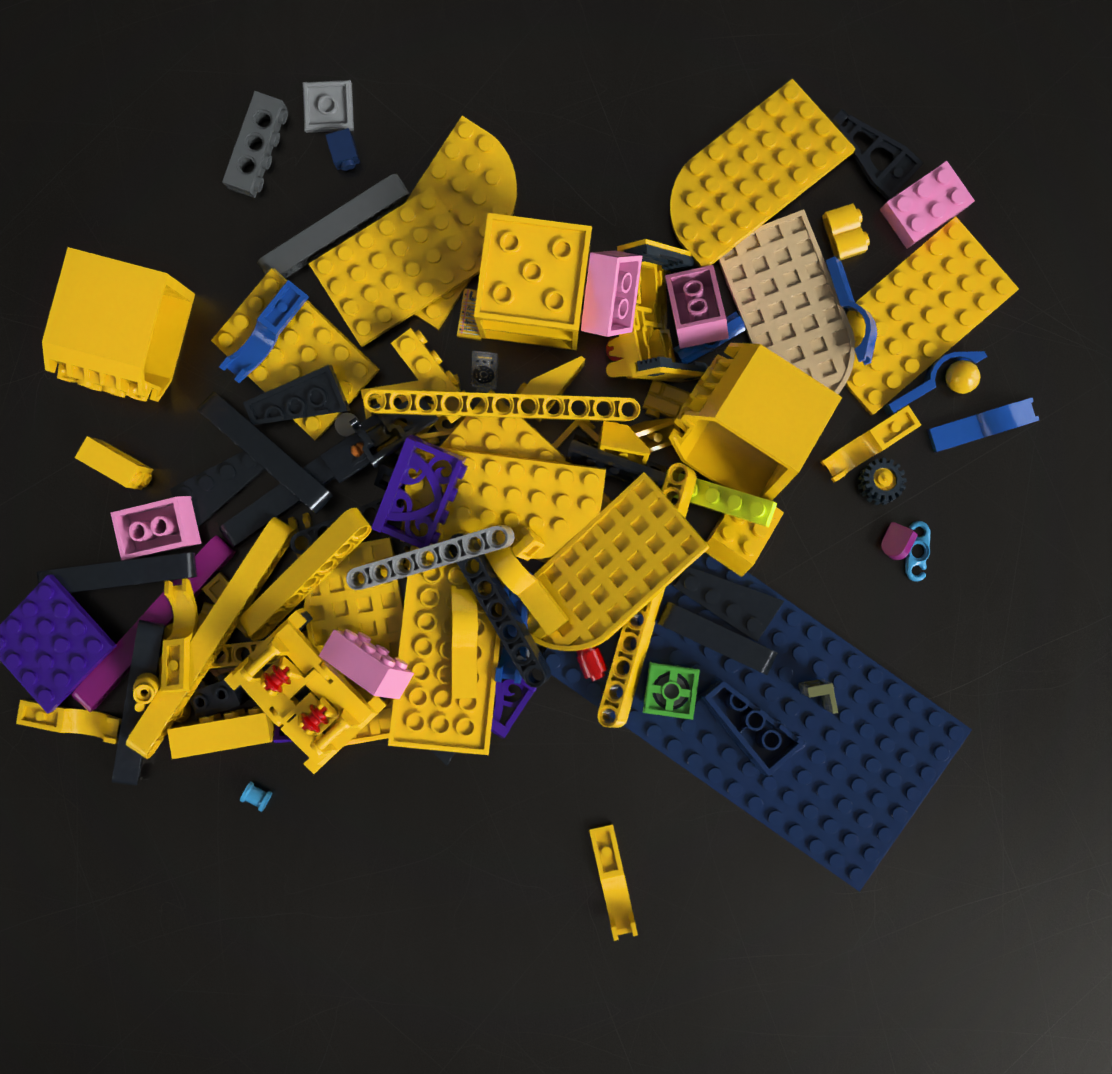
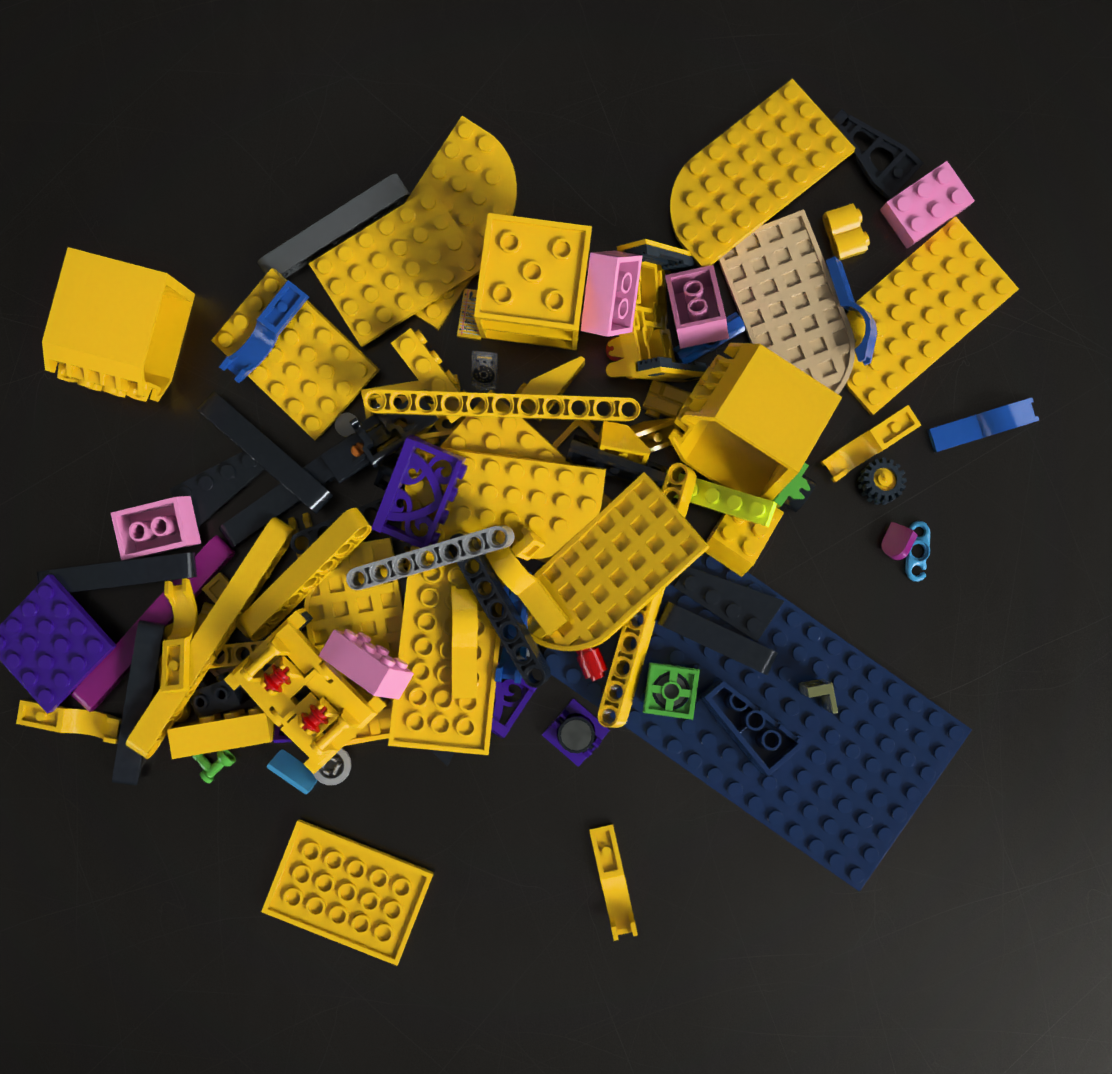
(114, 463): yellow window -> none
(145, 689): yellow piece -> none
(224, 758): none -> bright green piece
(256, 796): dark azure bush -> none
(260, 108): dark grey brick -> none
(292, 771): none -> dark azure slope
(303, 397): black wing -> none
(328, 106): light grey tile -> none
(335, 769): none -> light grey piece
(343, 149): dark blue brick -> none
(347, 892): none -> yellow plate
(575, 732): none -> piece
(796, 492): none -> bright green piece
(929, 379): blue piece -> none
(962, 376): yellow piece -> none

